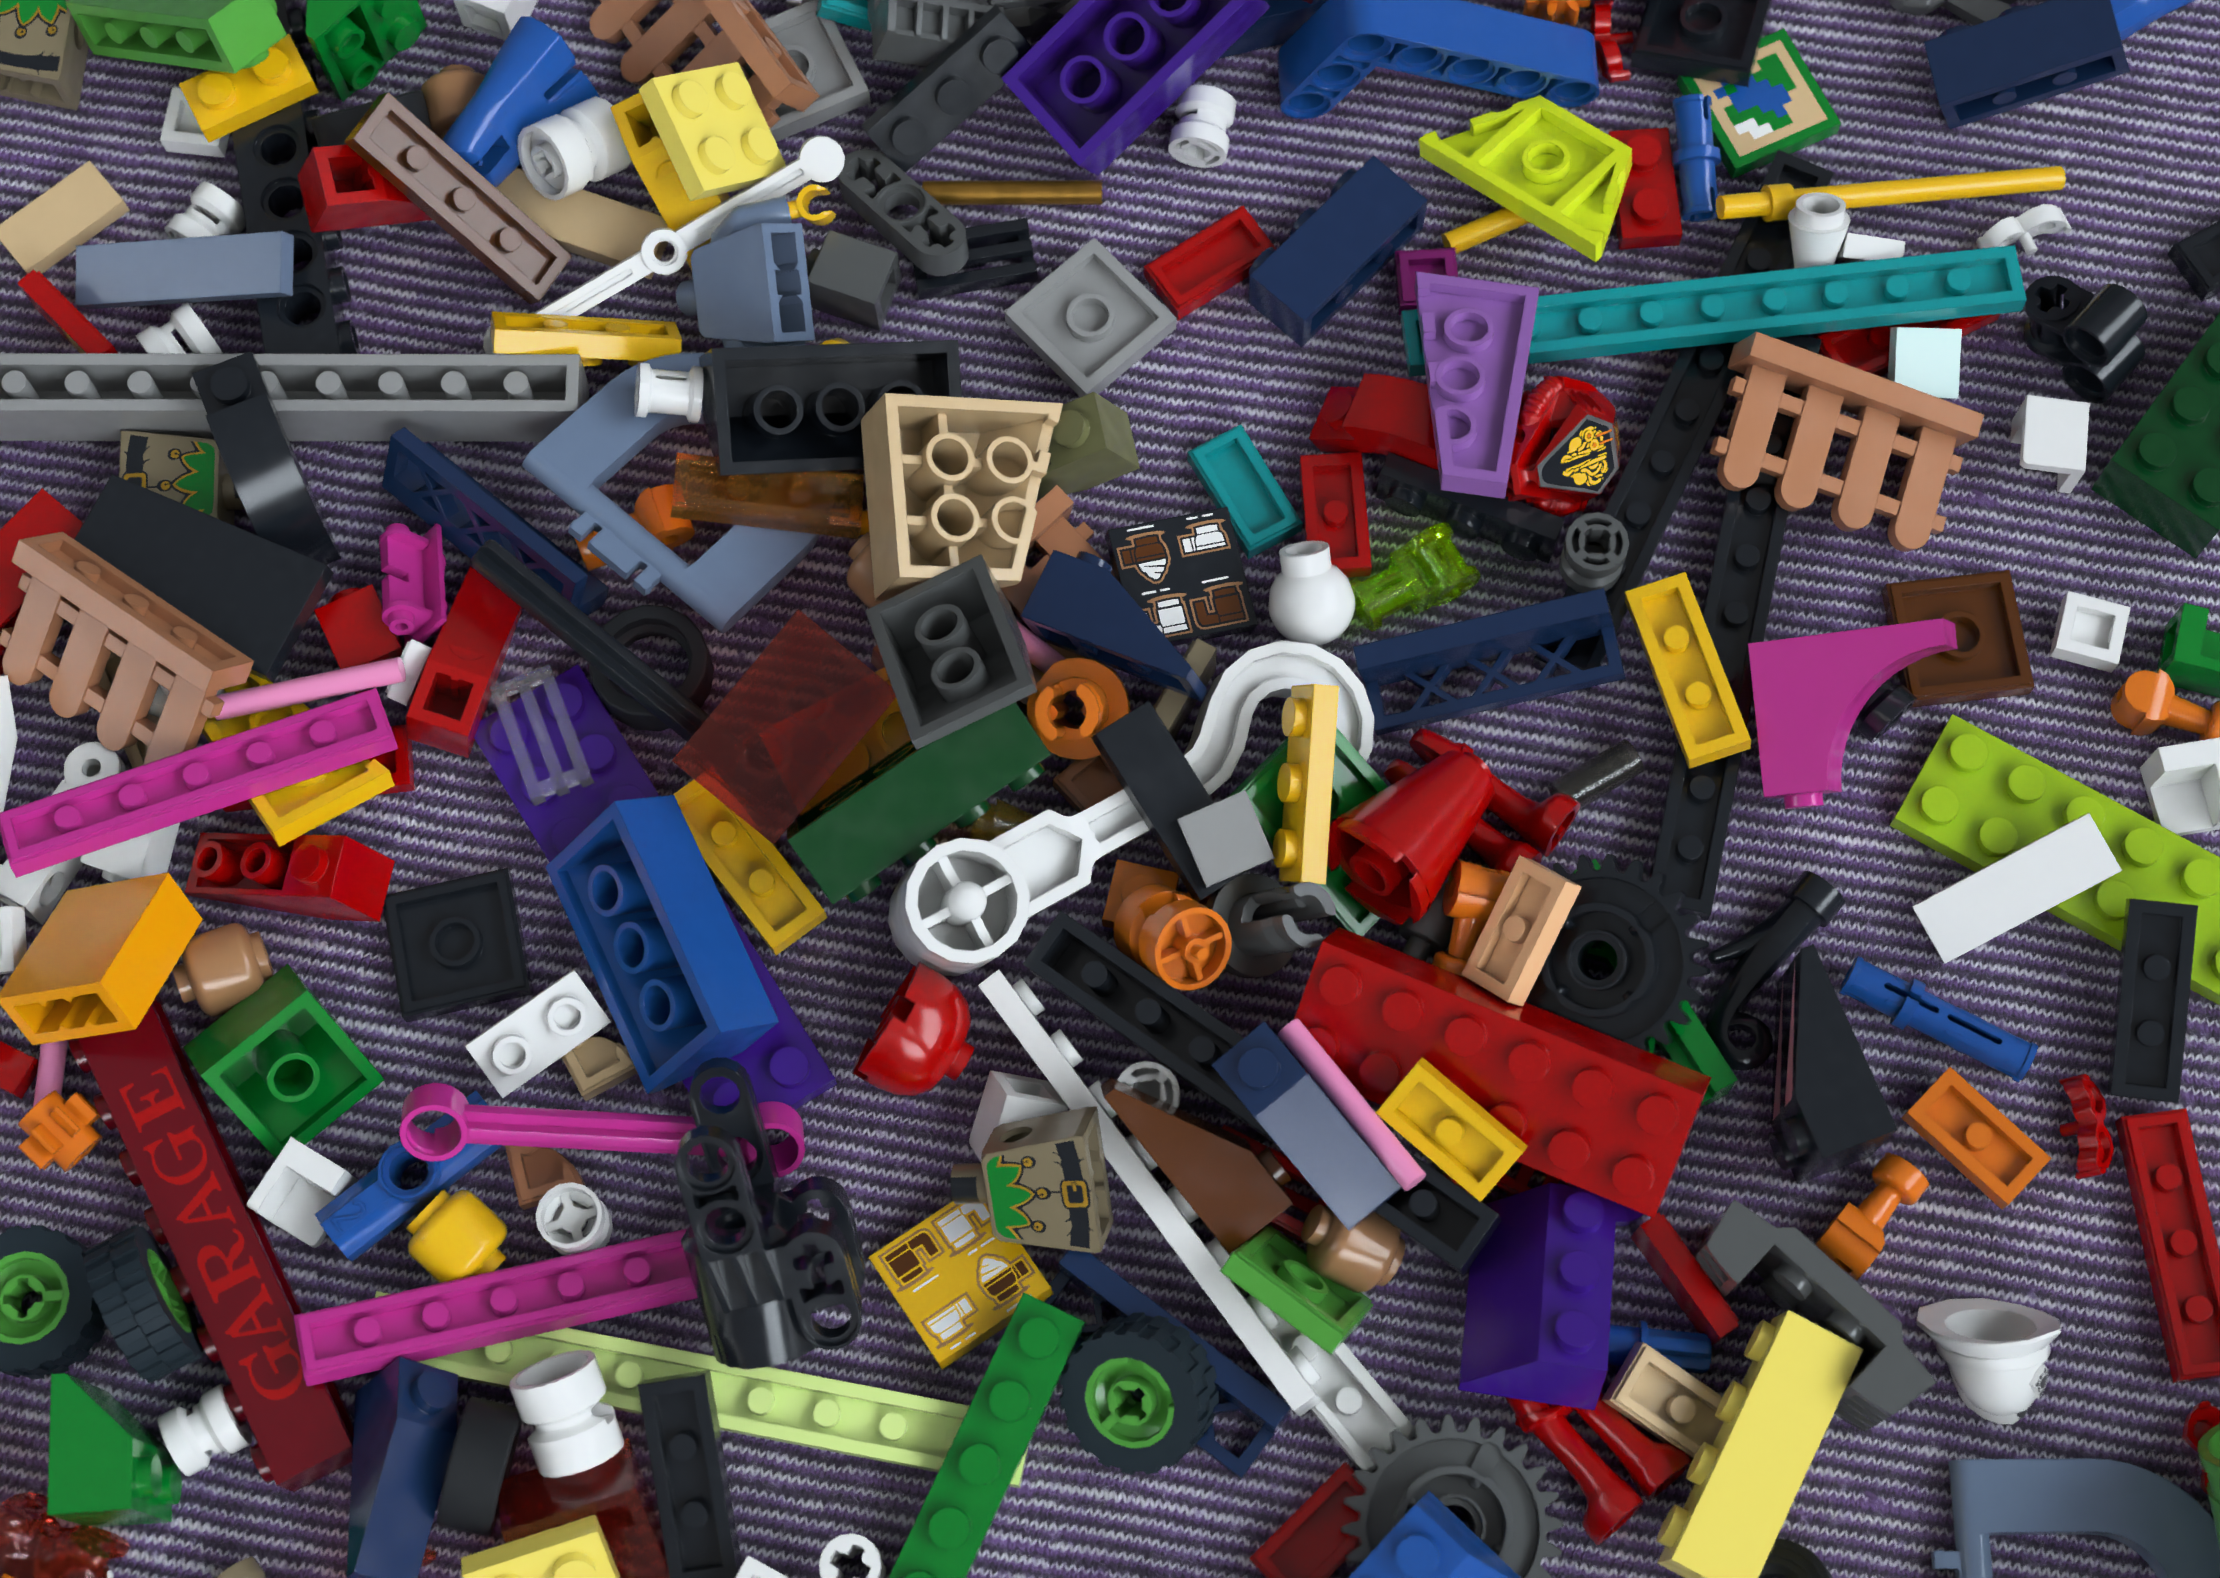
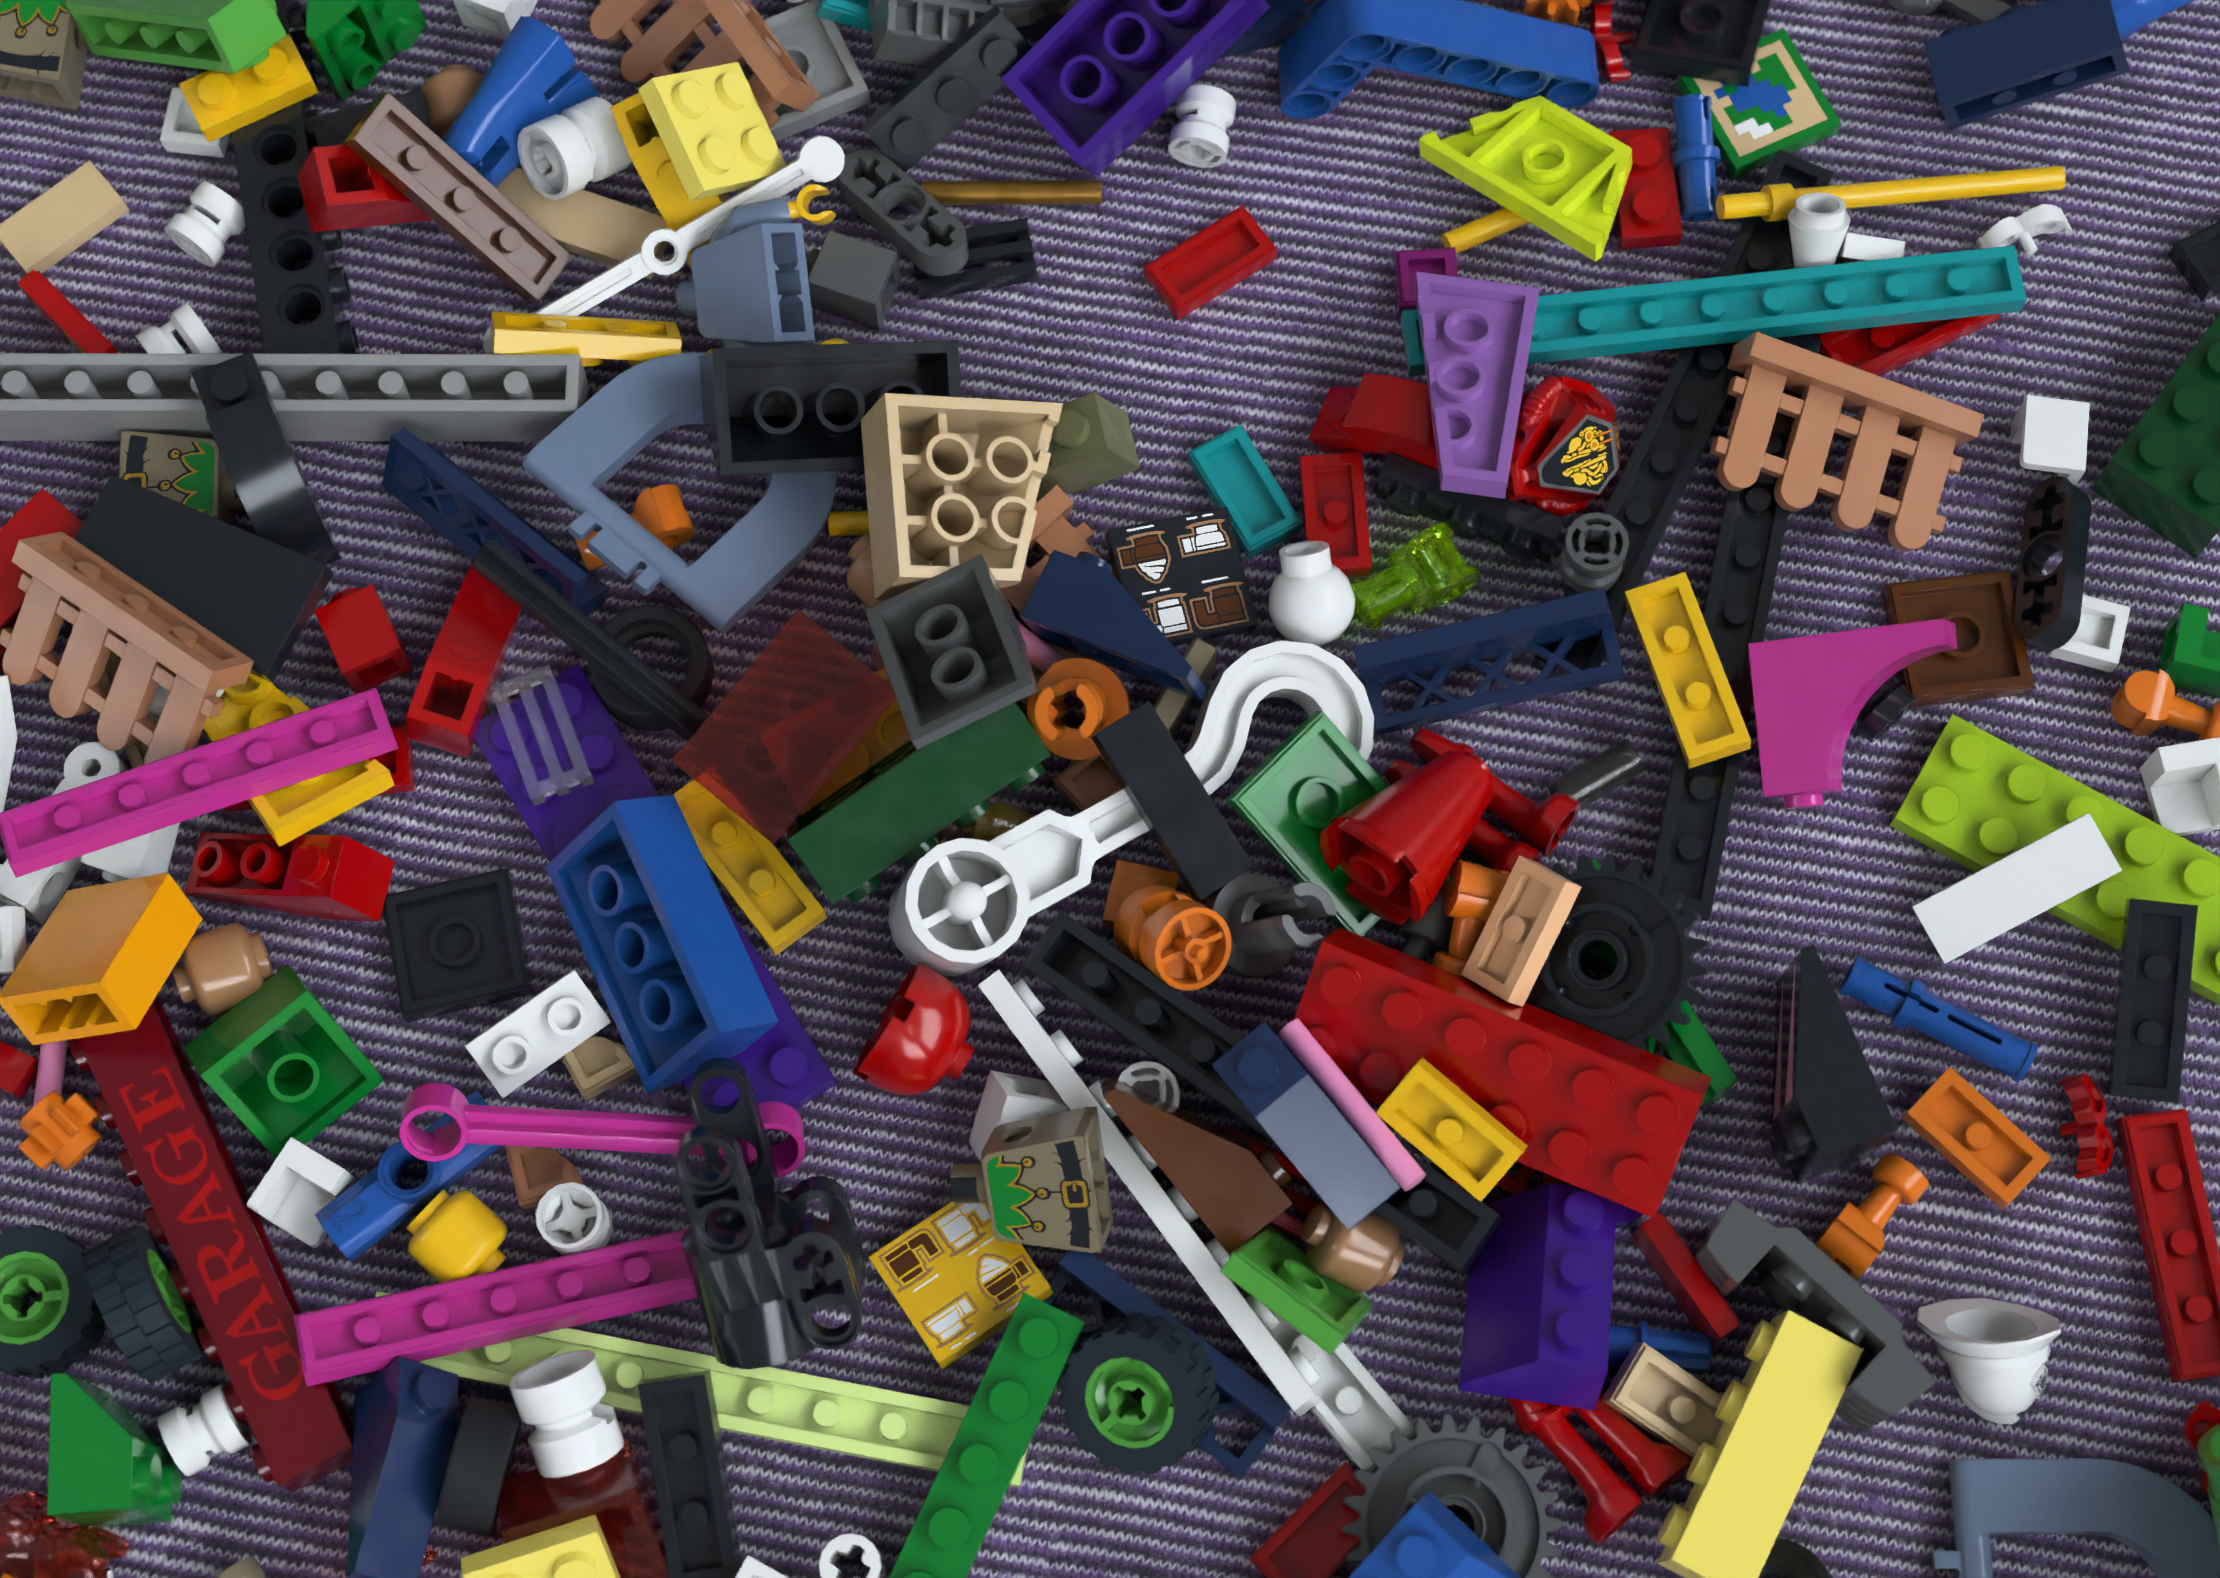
(184, 270): sand blue tile -> none
(312, 688): bright pink bar -> none
(414, 659): white tile -> none
(415, 582): dark pink hinge -> none
(668, 392): white bush -> none
(793, 502): clear orange tile -> none
(1090, 319): light grey plate -> none
(1225, 838): light grey piece -> none
(1306, 783): yellow plate -> none
(1335, 250): dark blue brick -> none
(1762, 951): black plant -> none
(1926, 359): light aqua piece -> none
(2054, 521): none -> black beam
(2088, 336): black piece -> none

